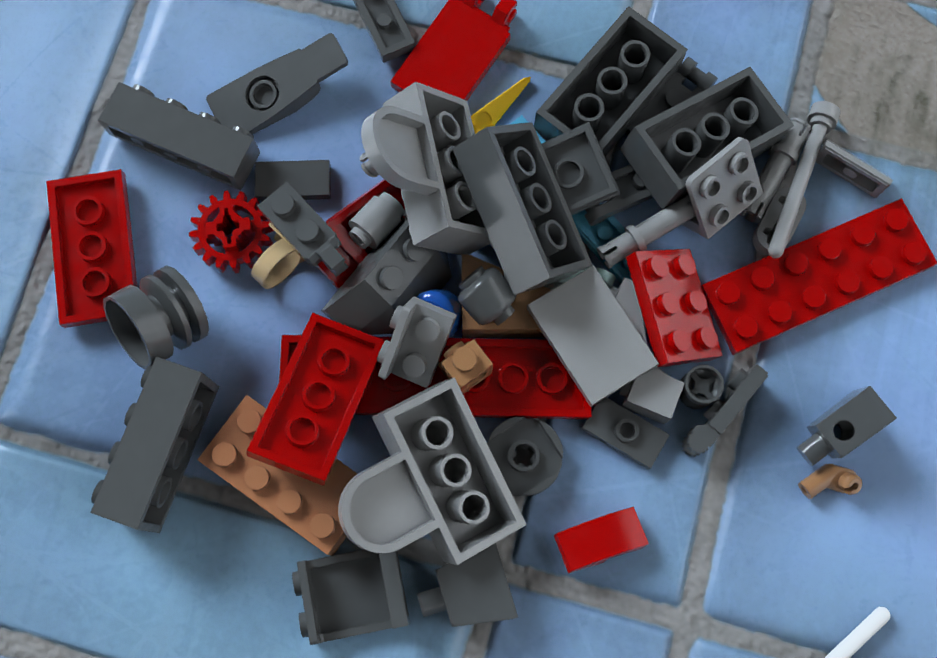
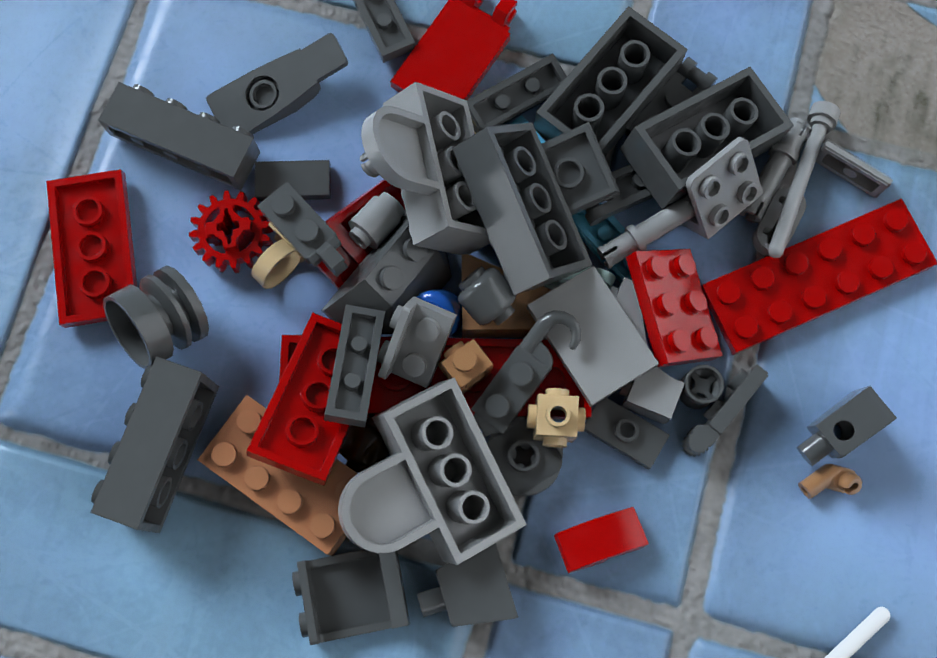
(354, 366): none -> dark grey plate
(363, 446): none -> dark brown head
(516, 94): none -> dark grey tile
(521, 375): none -> dark grey plate
(556, 433): none -> tan brick

